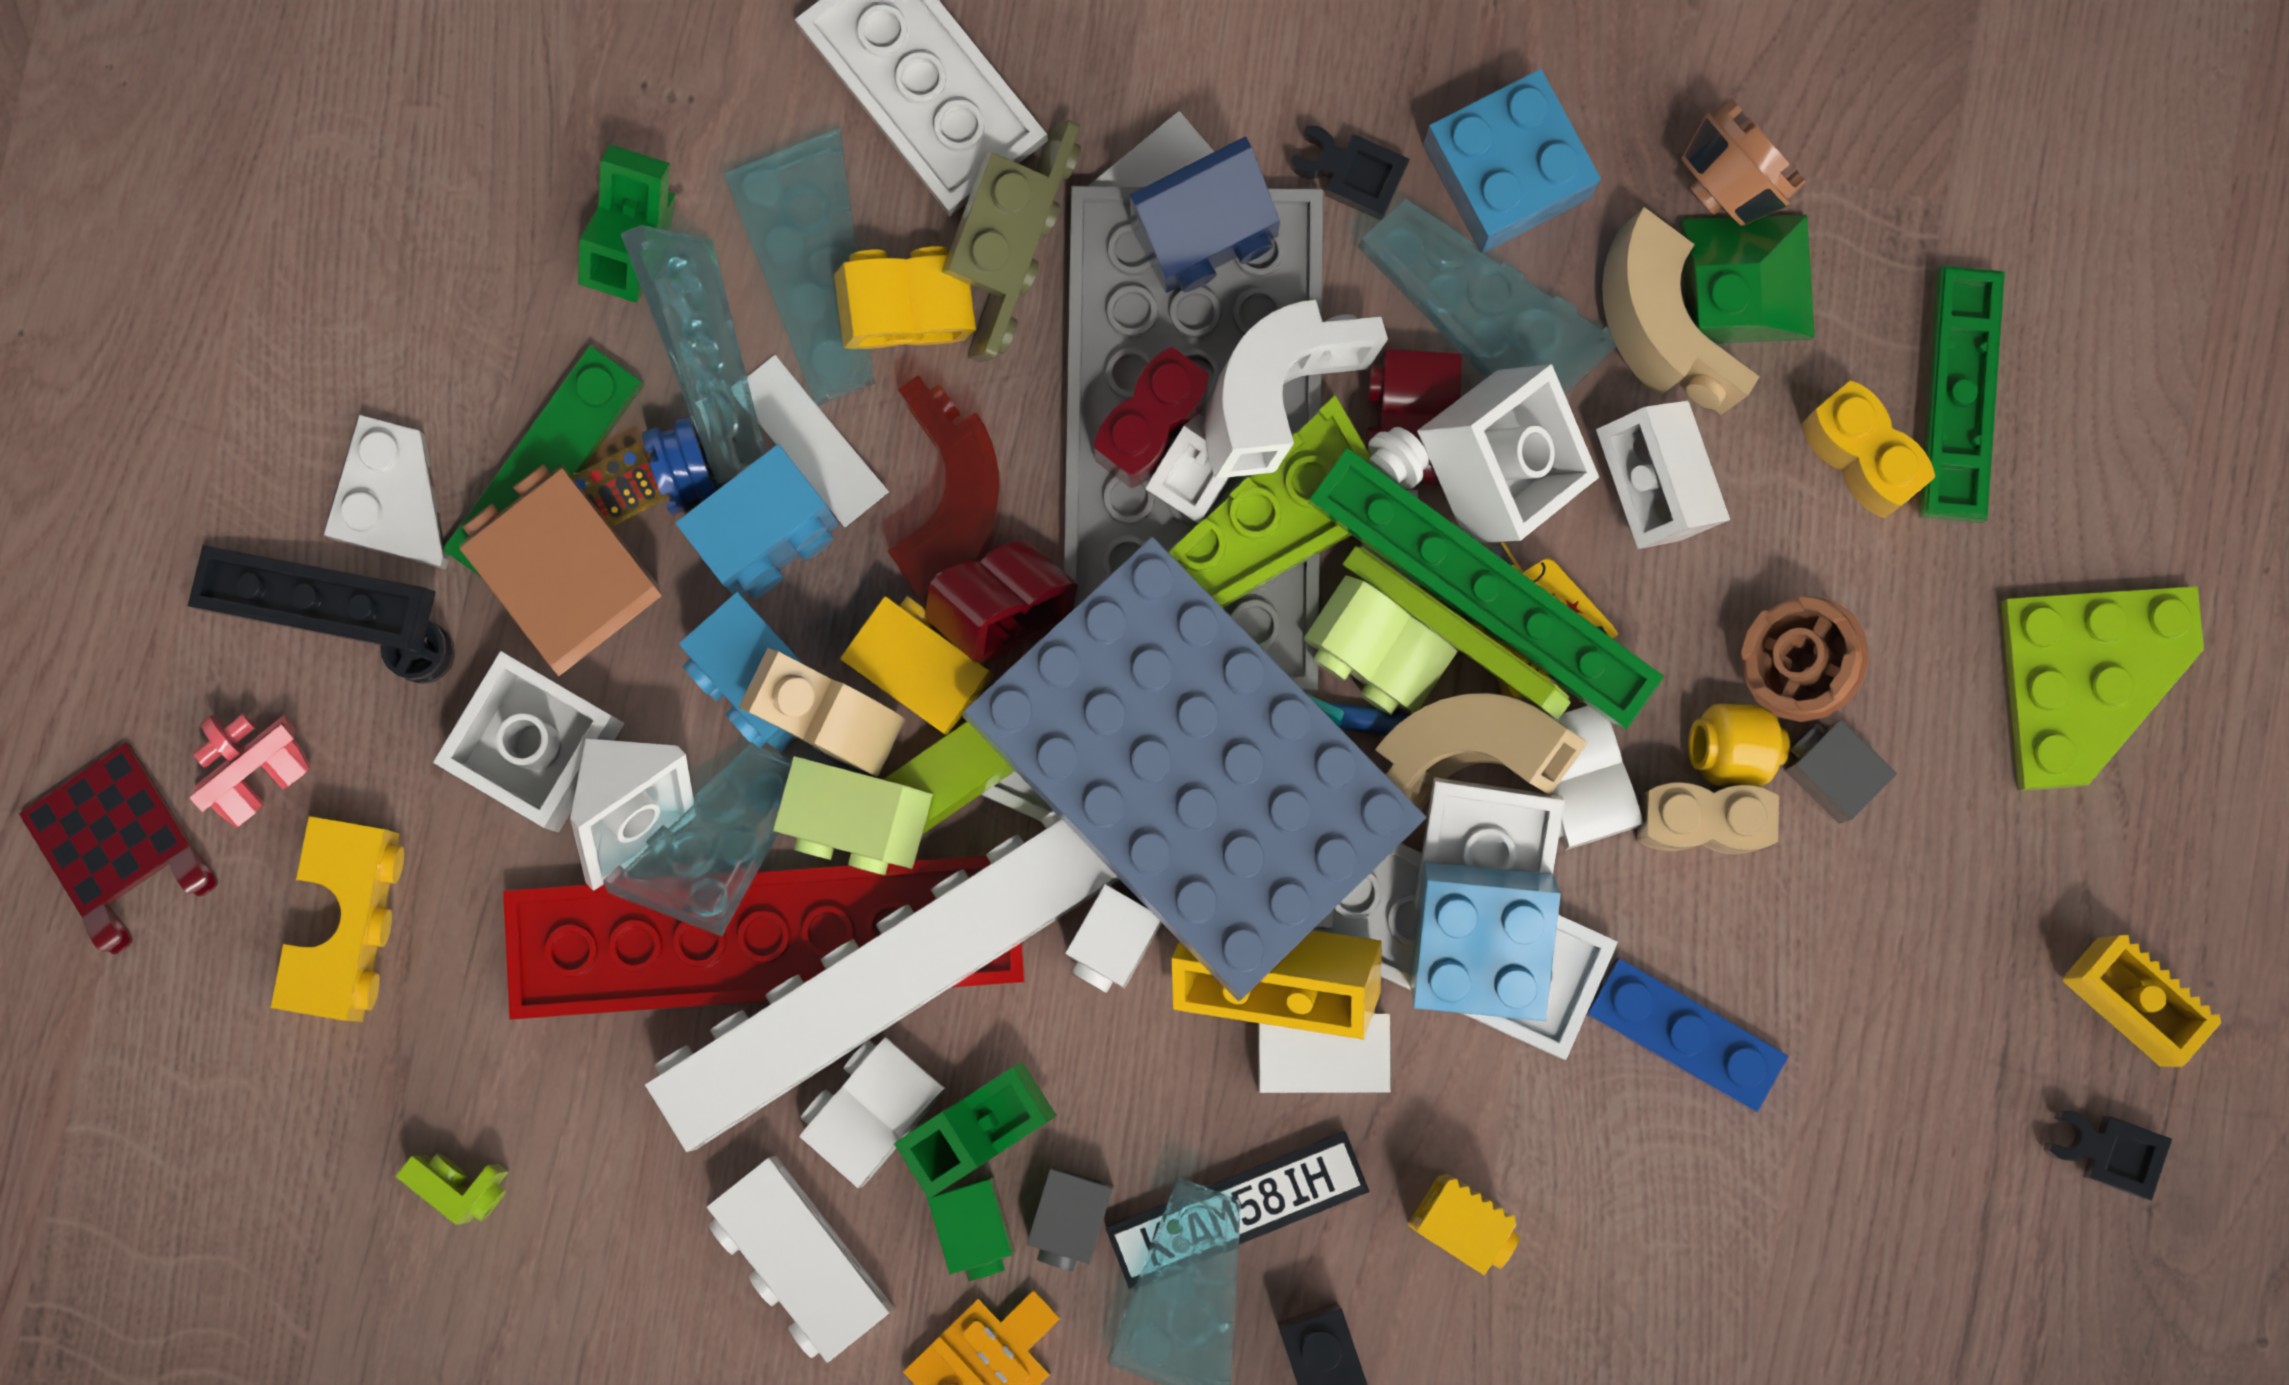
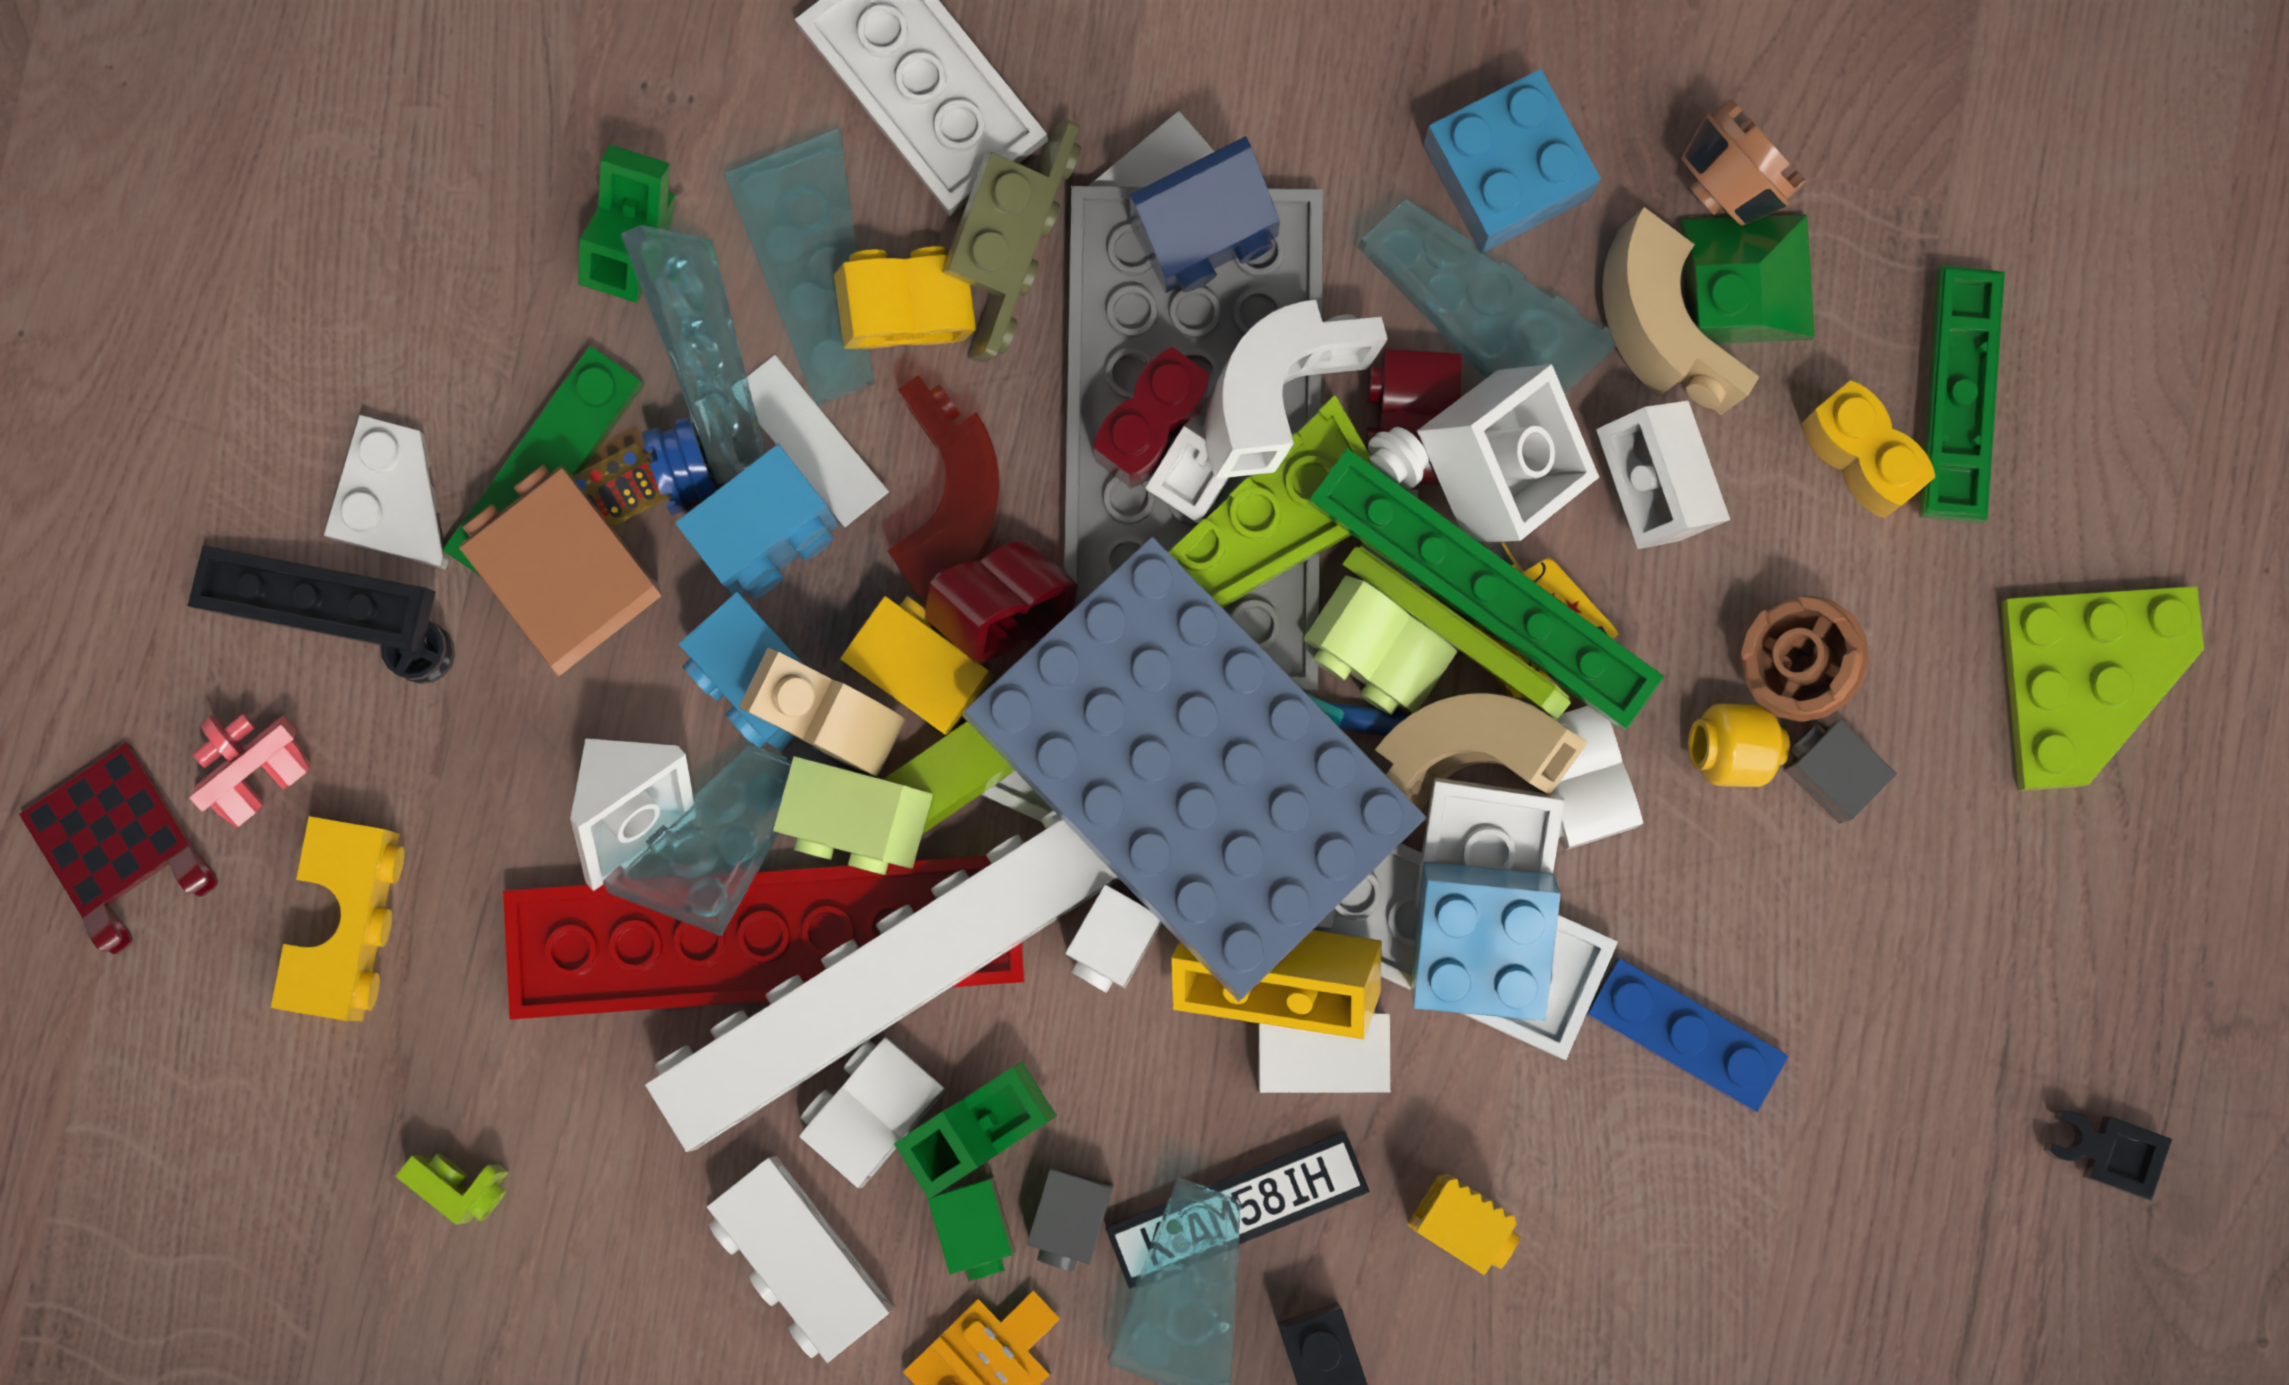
(525, 741): white brick -> none
(1360, 176): black plate -> none
(1725, 821): tan brick -> none
(2142, 1000): yellow brick -> none

